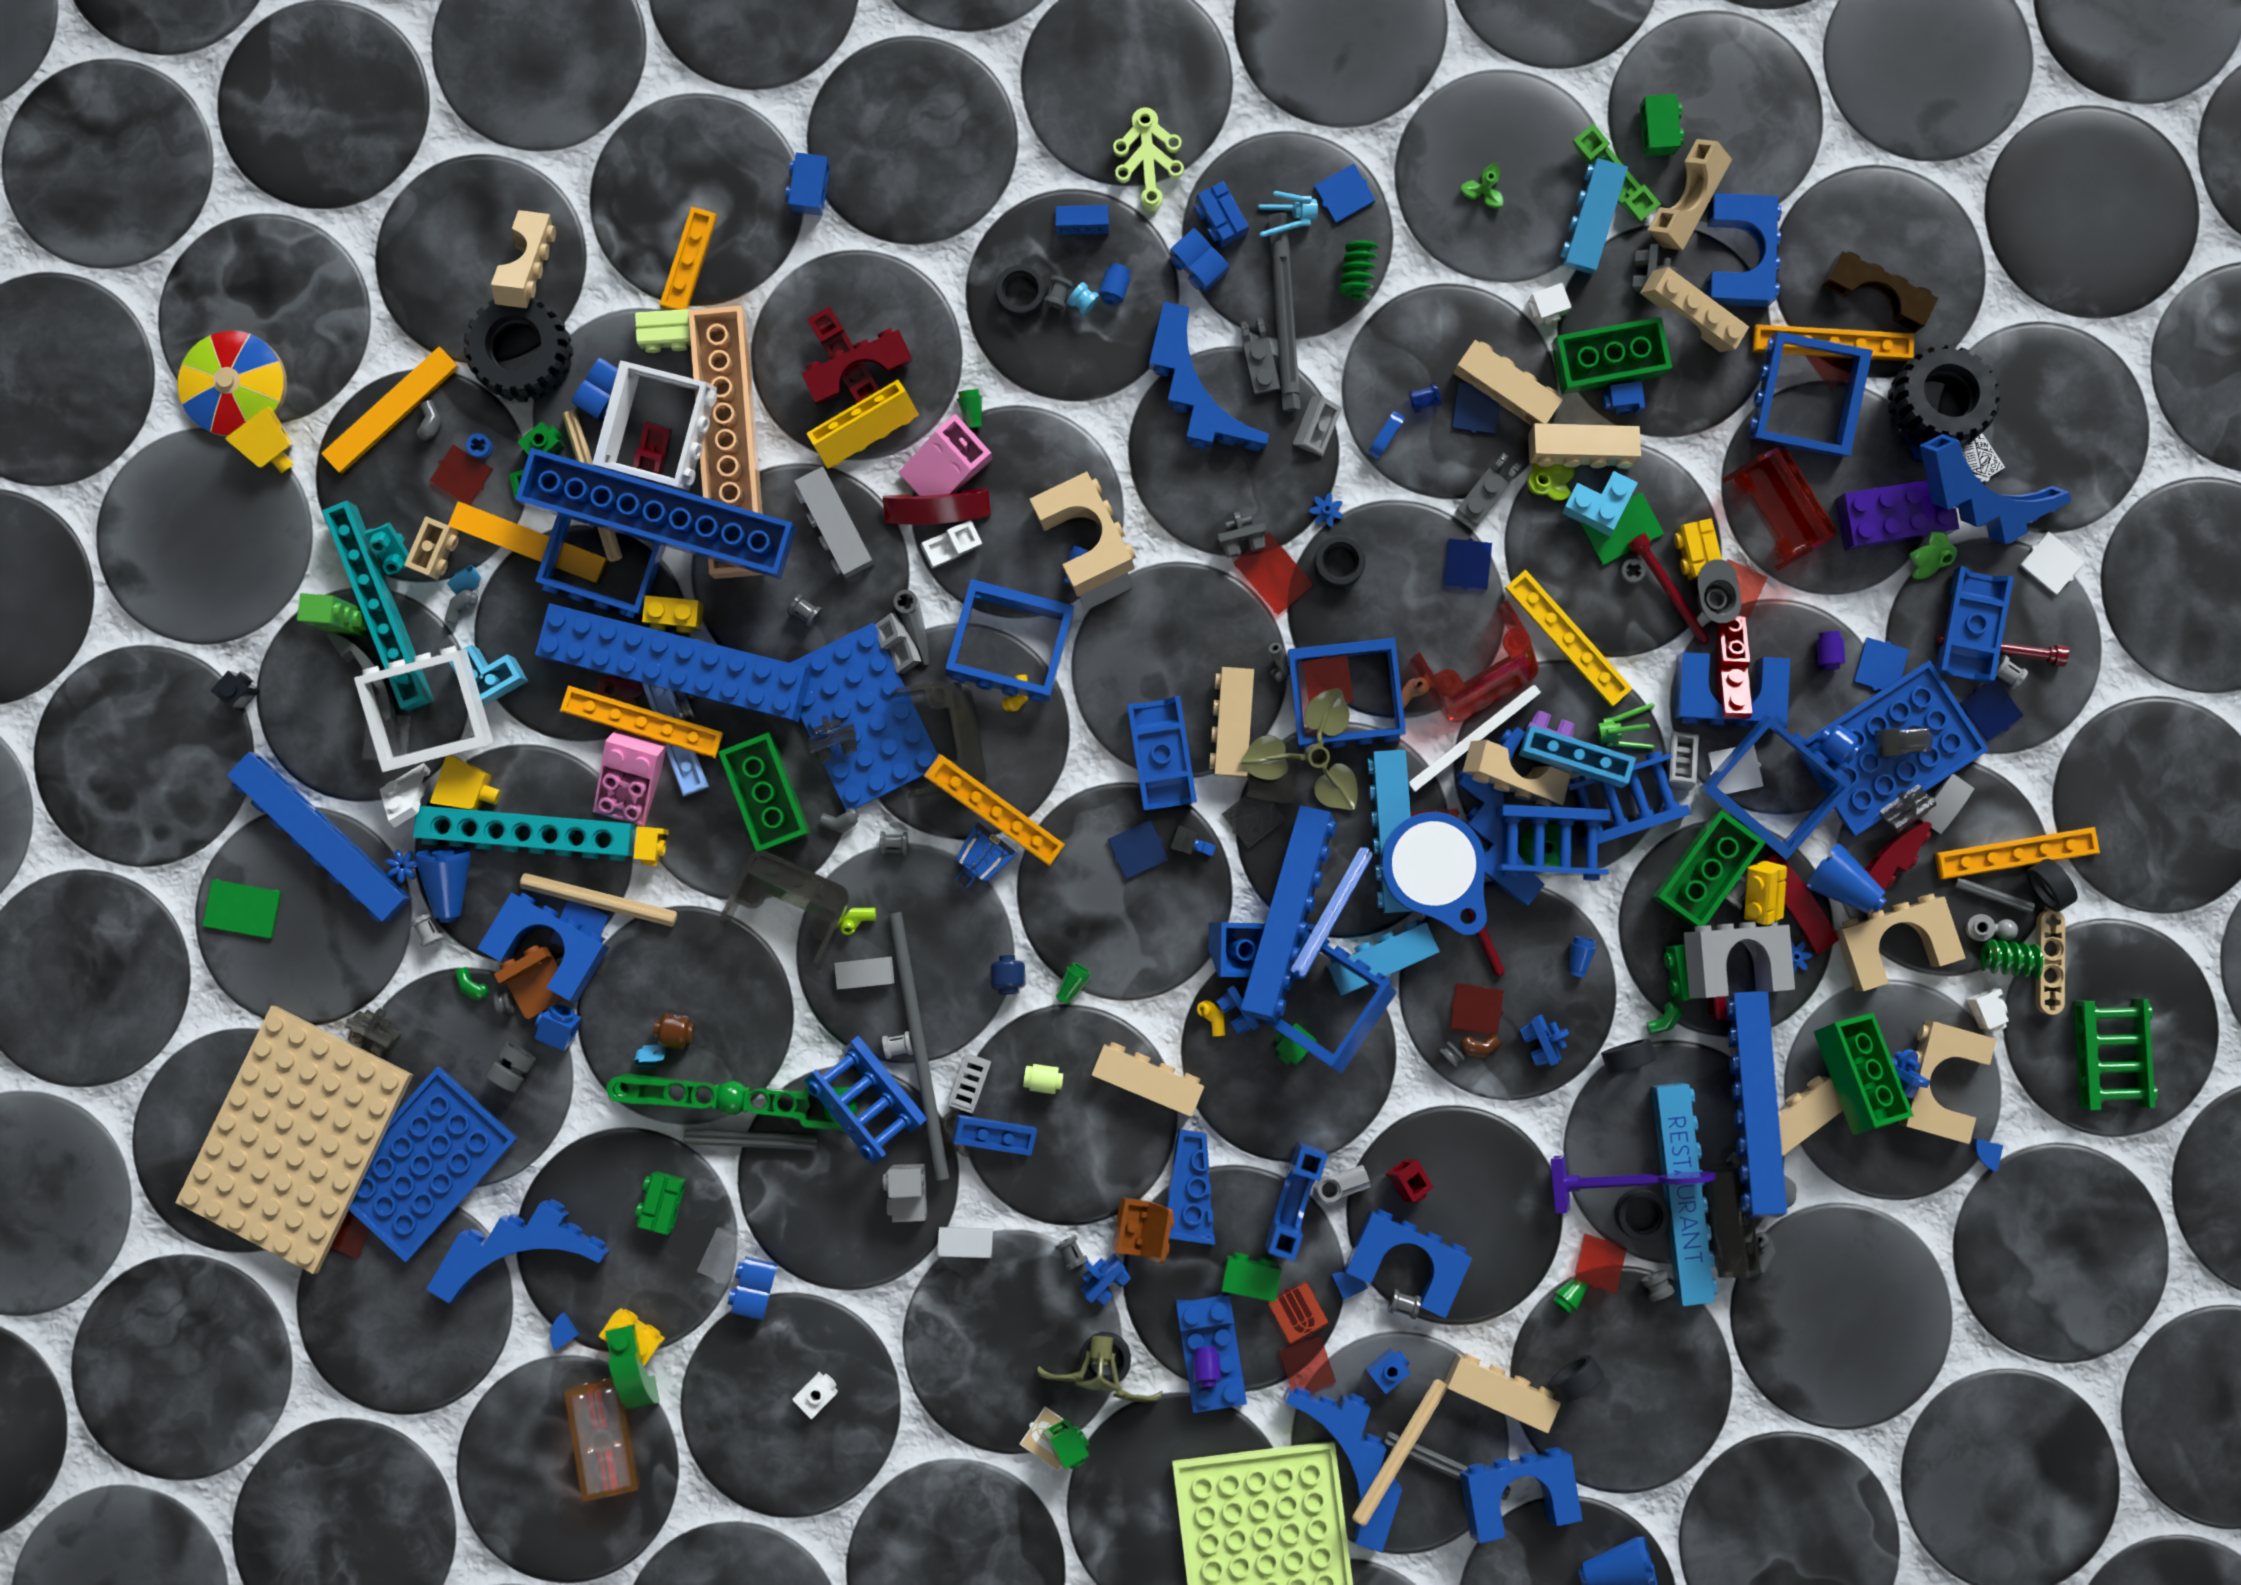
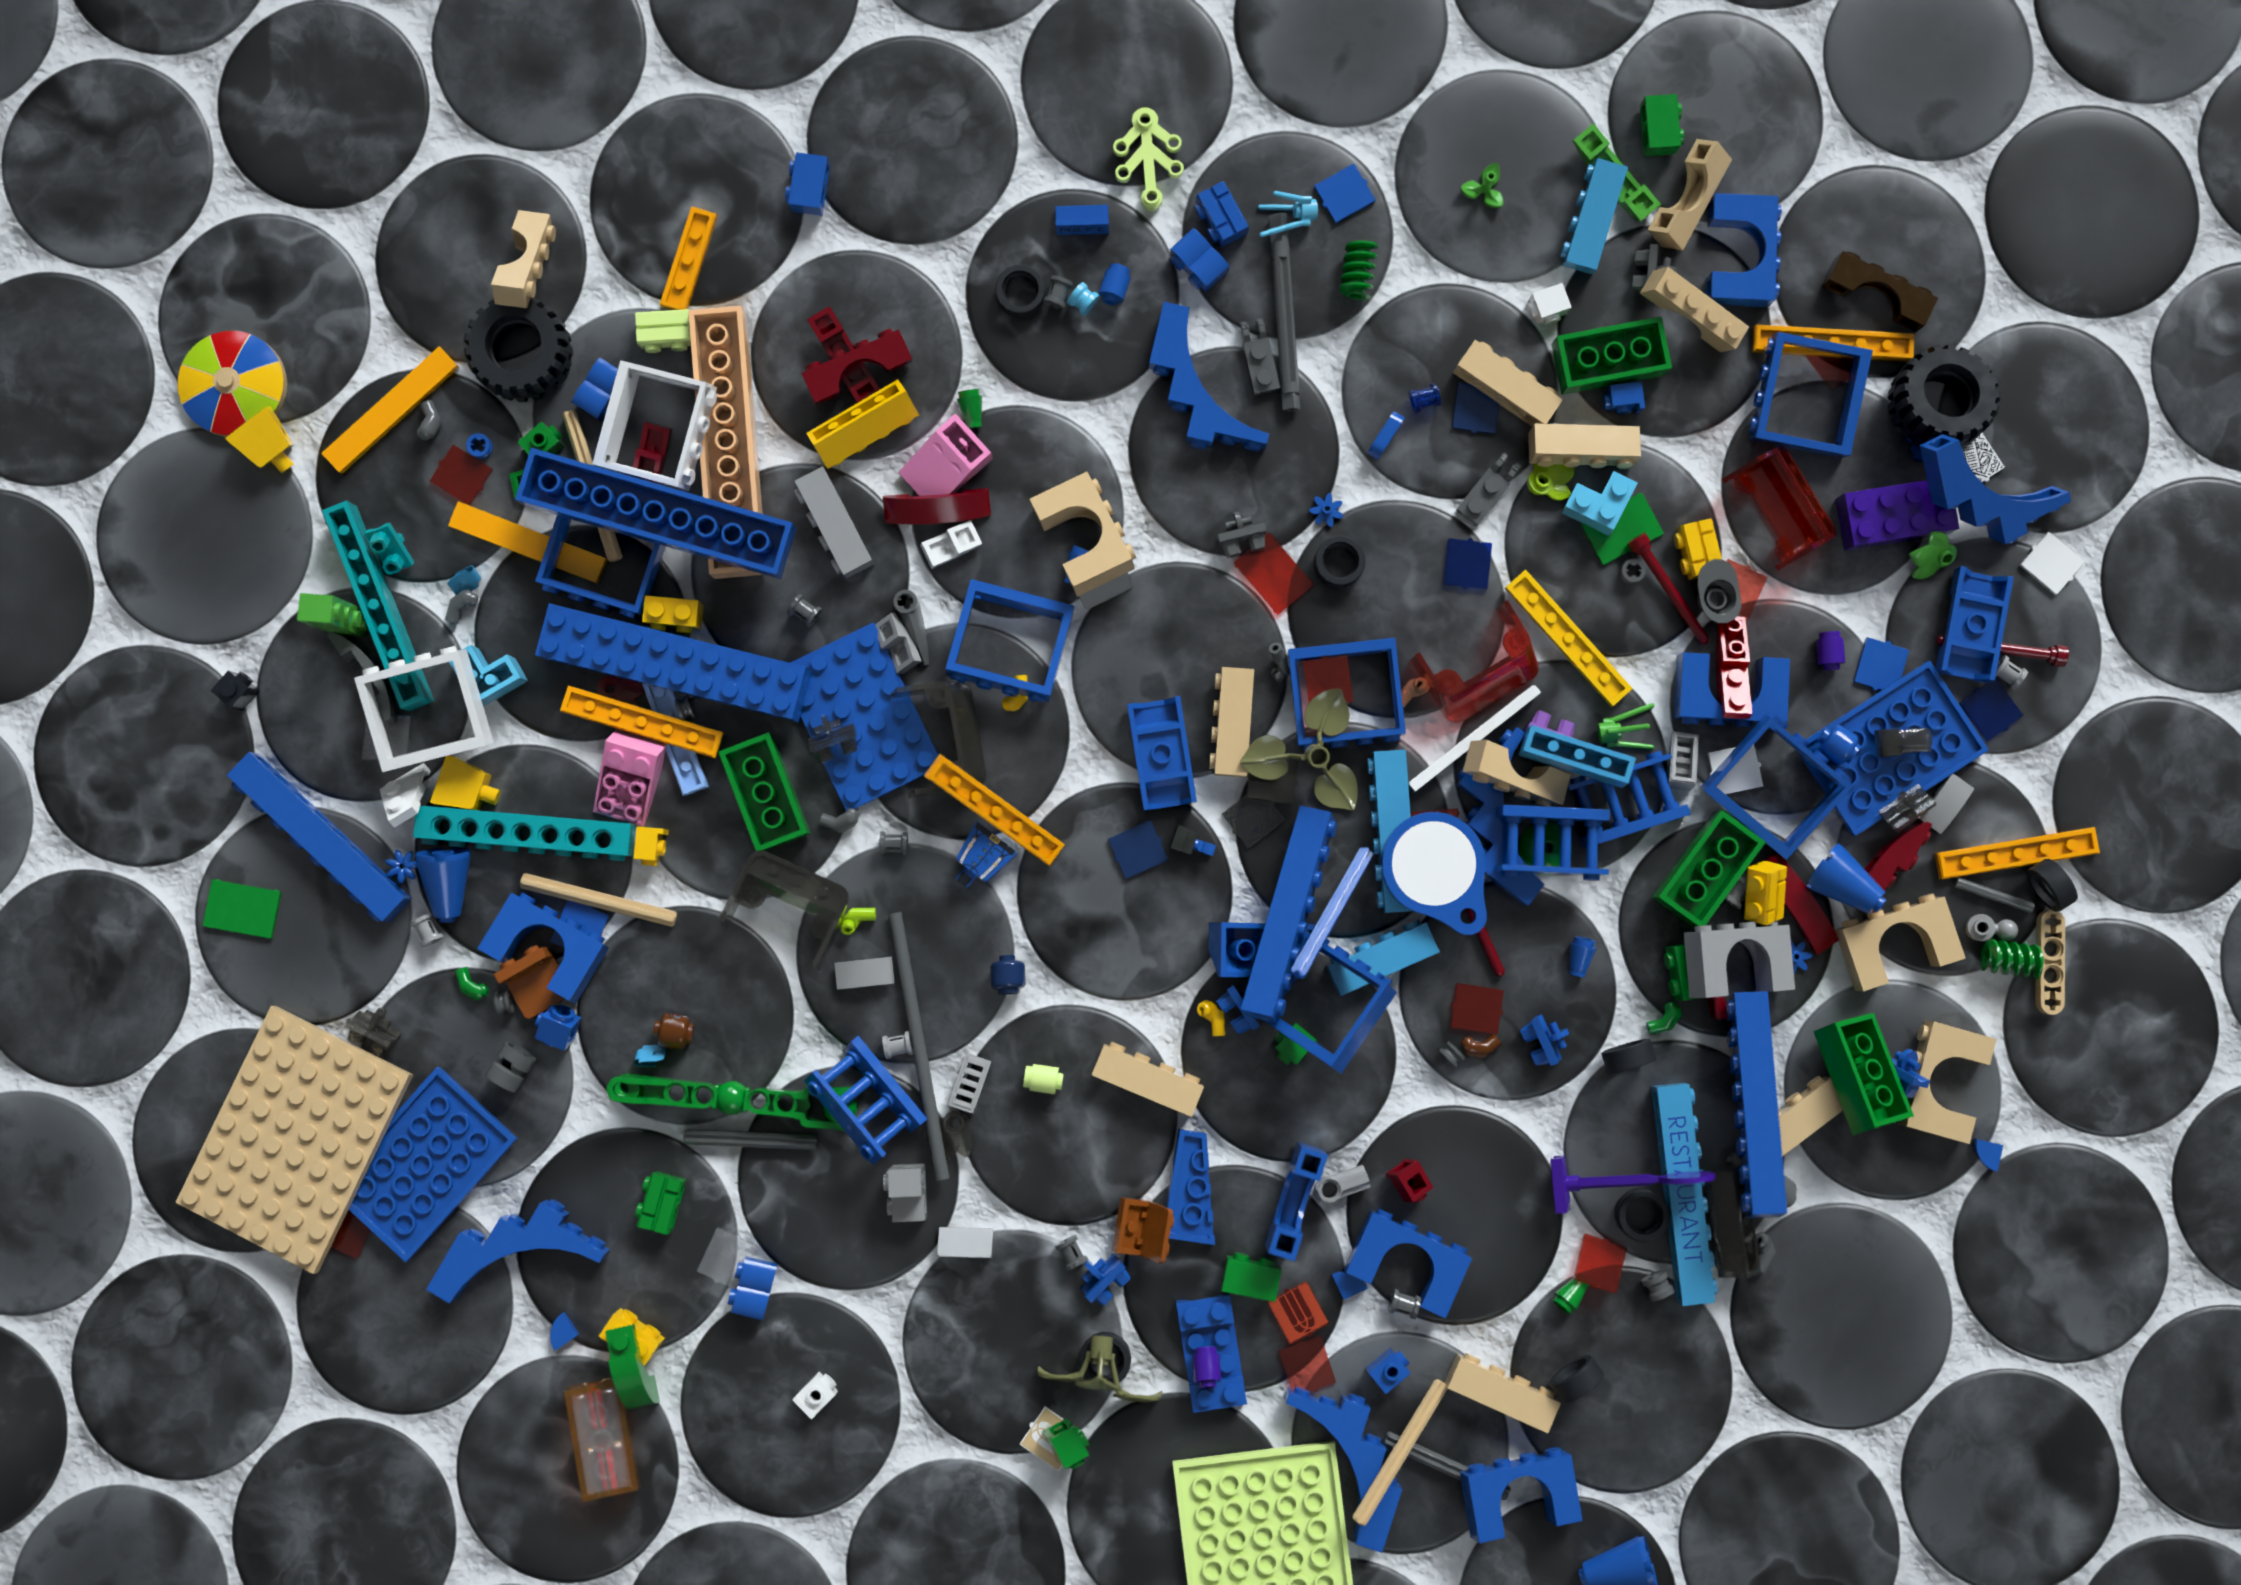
(432, 548): tan brick -> none
(994, 1135): blue plate -> none
(1072, 983): green cone -> none
(1317, 425): light grey slope -> none
(1989, 1010): white brick -> none
(2089, 1042): green fence -> none

